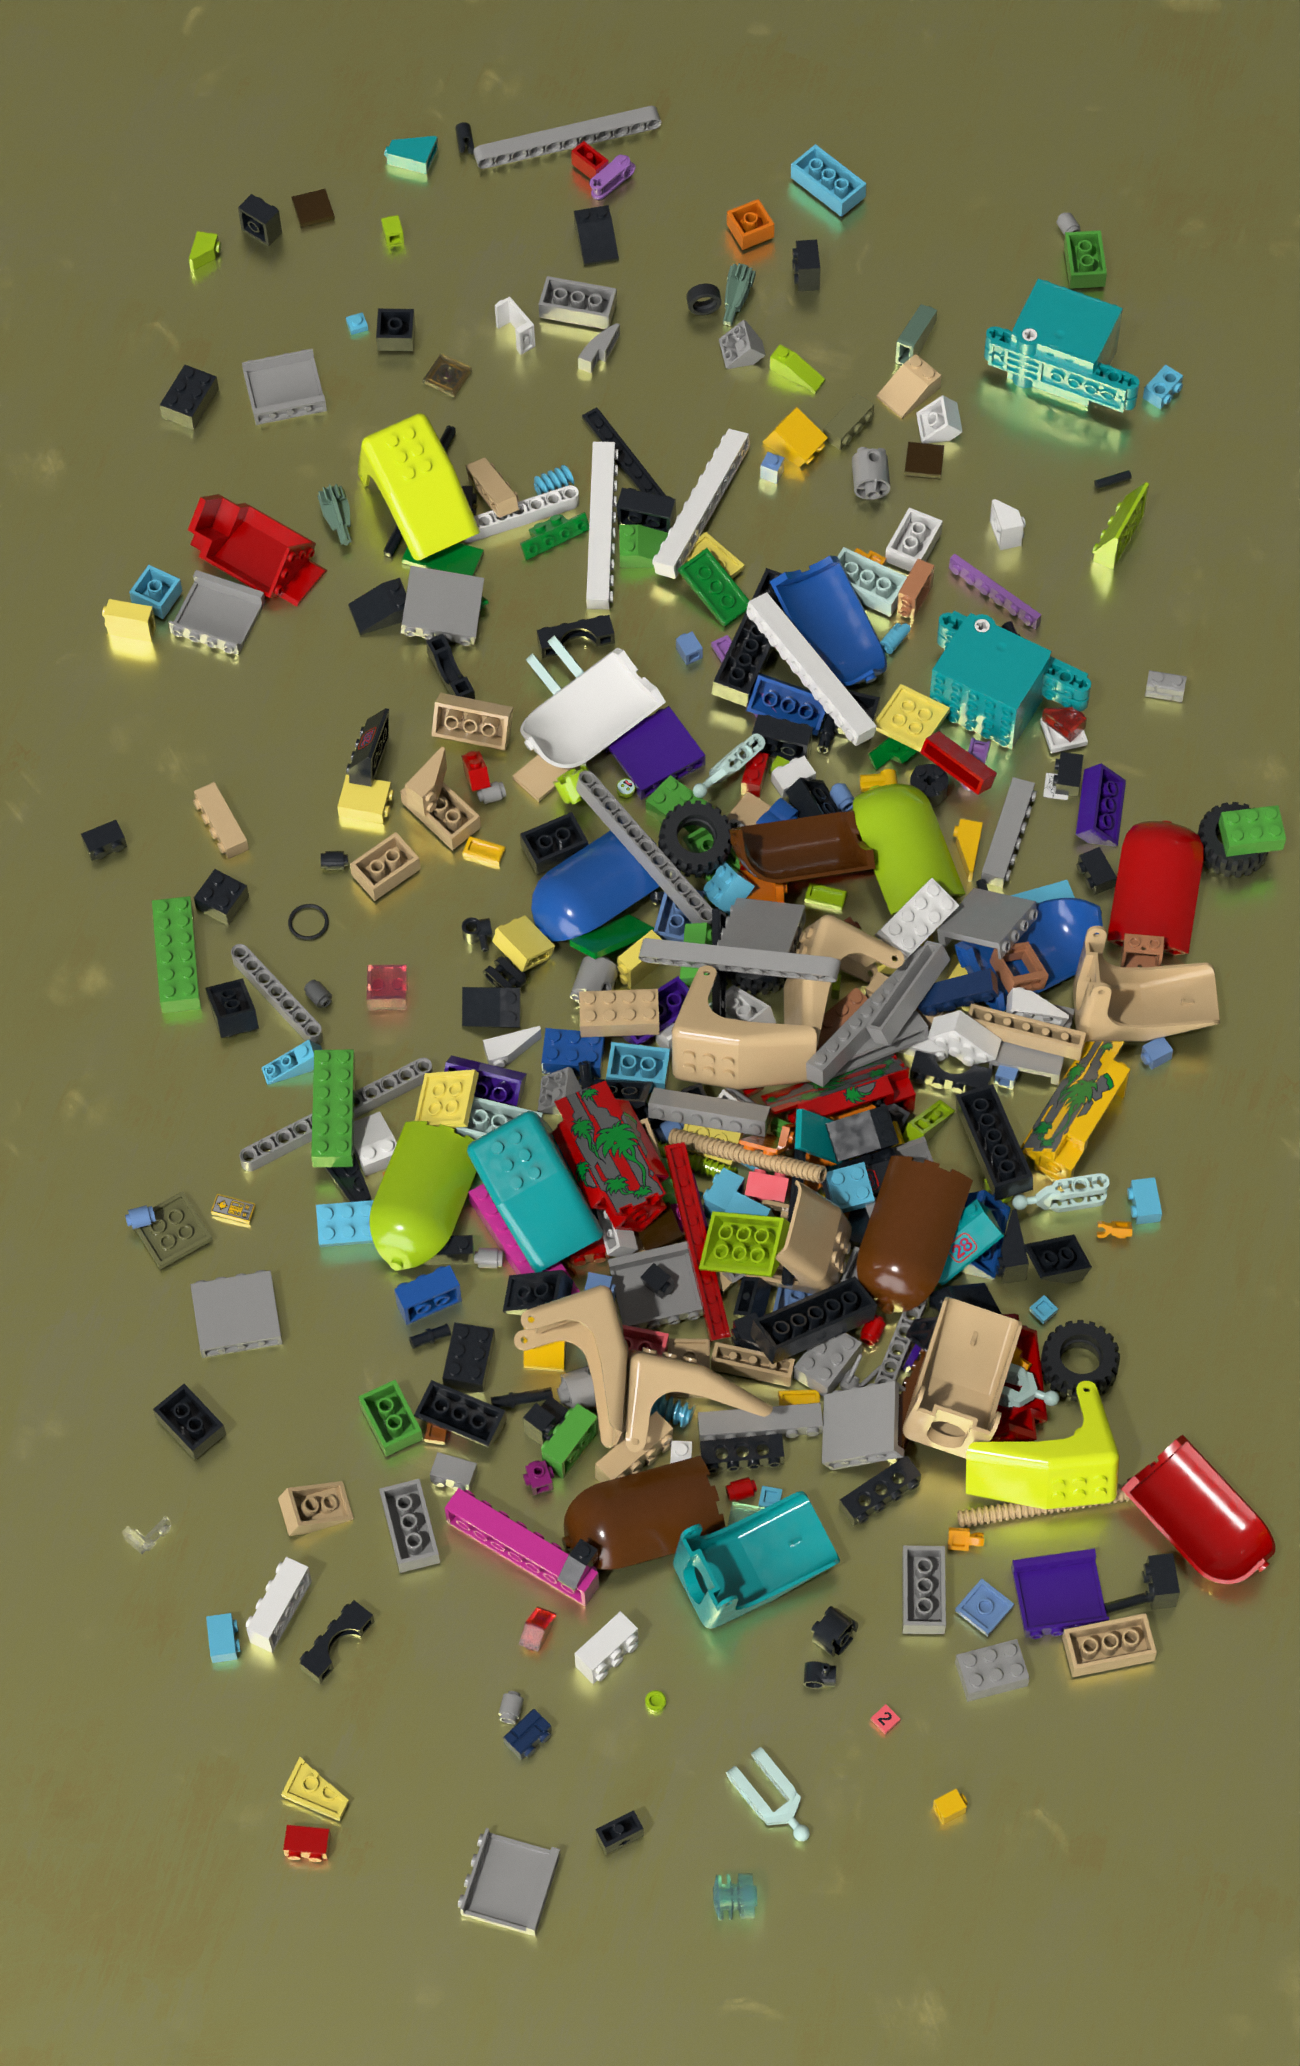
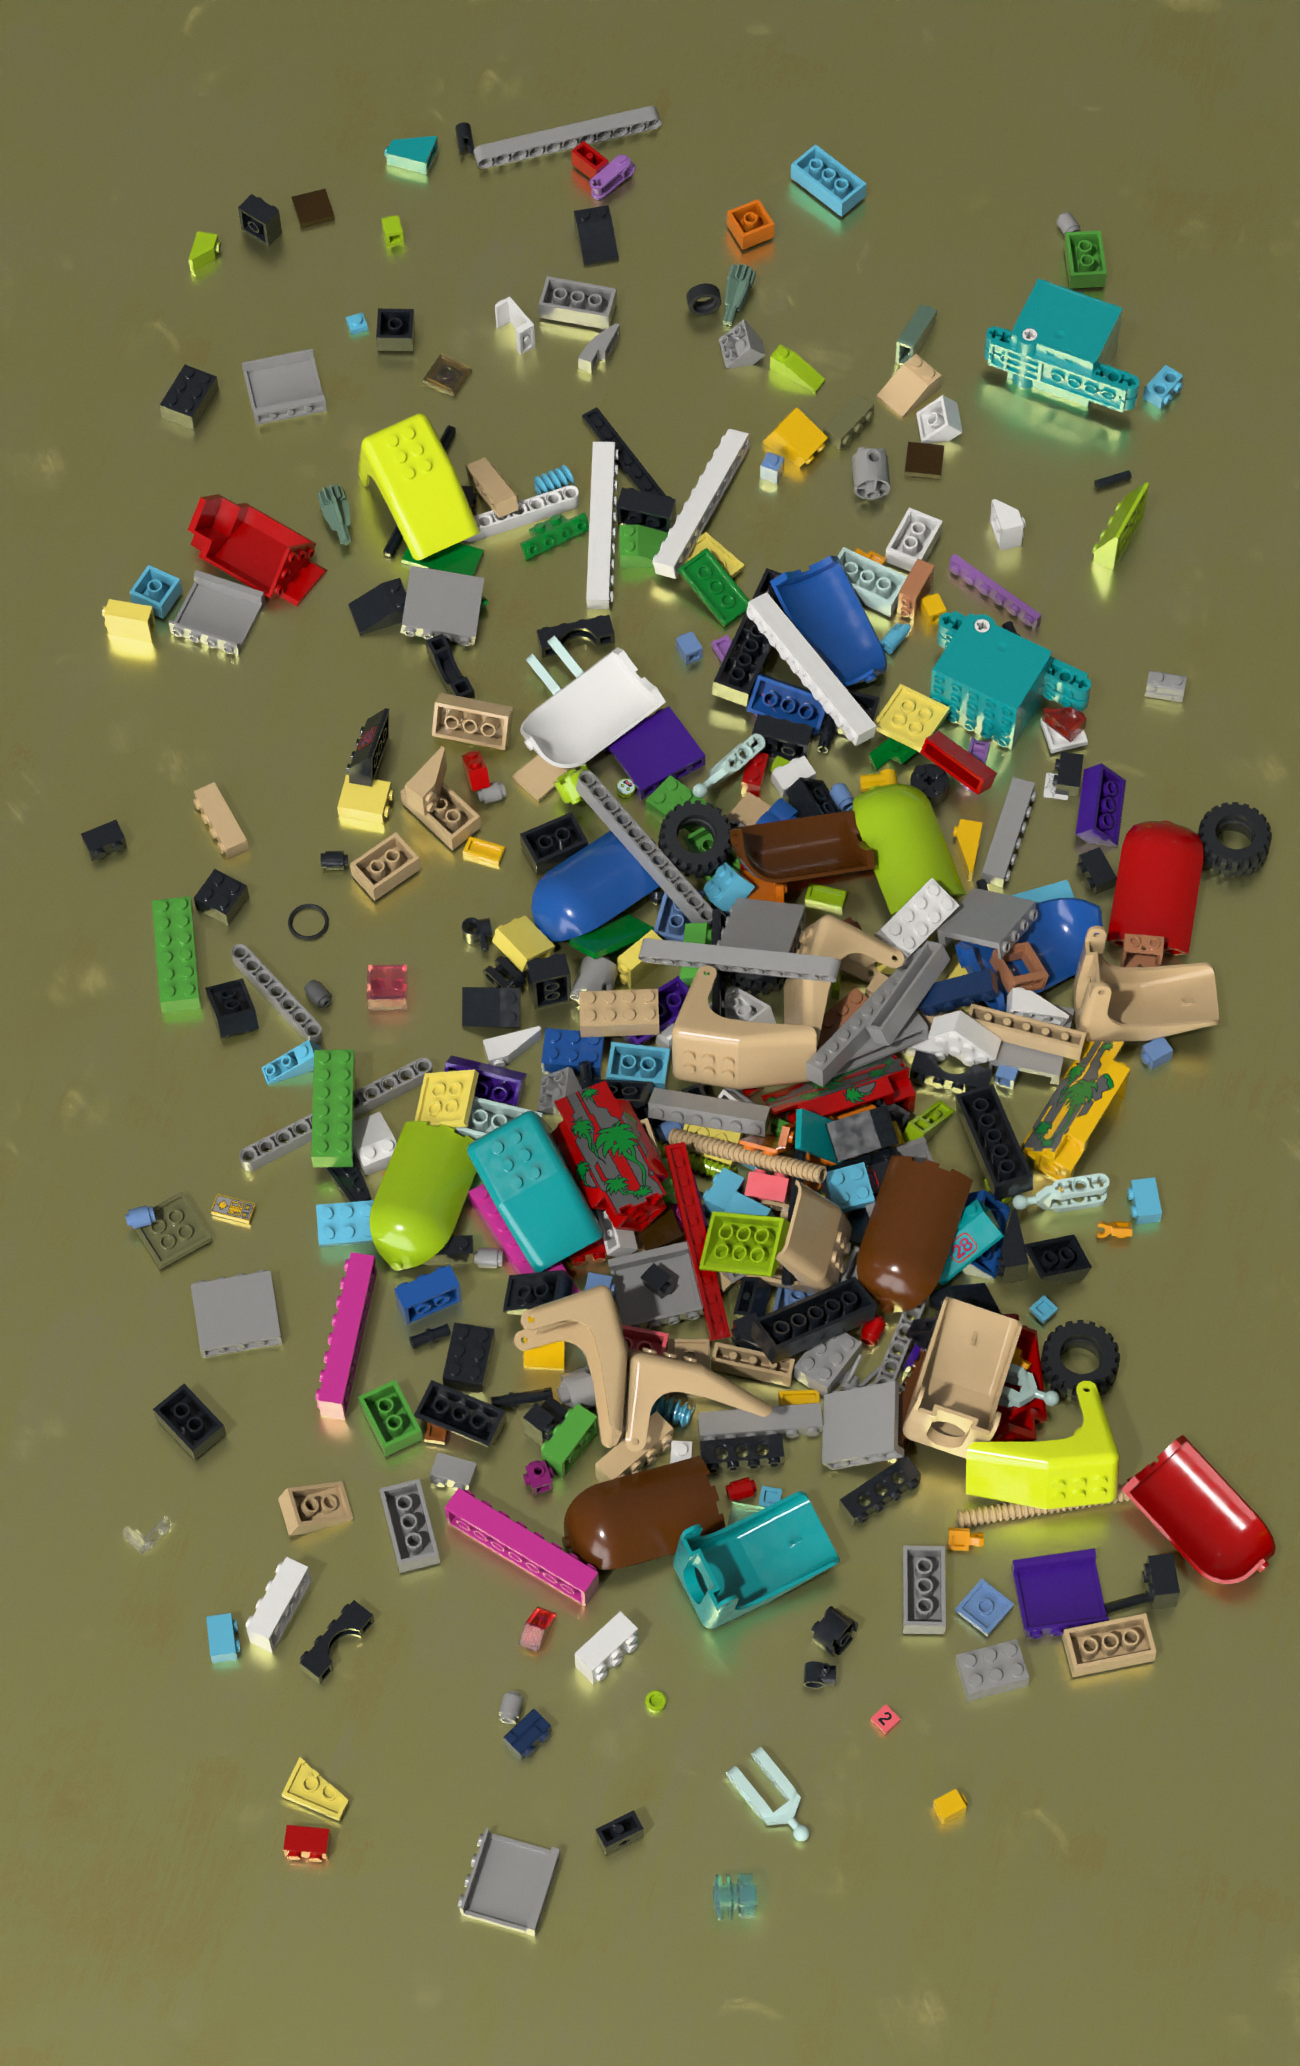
(347, 1335): none -> dark pink brick
(549, 981): none -> black brick
(578, 1564): slope -> none
(806, 265): black brick -> none
(932, 608): none -> yellow brick
(1252, 830): bright green brick -> none

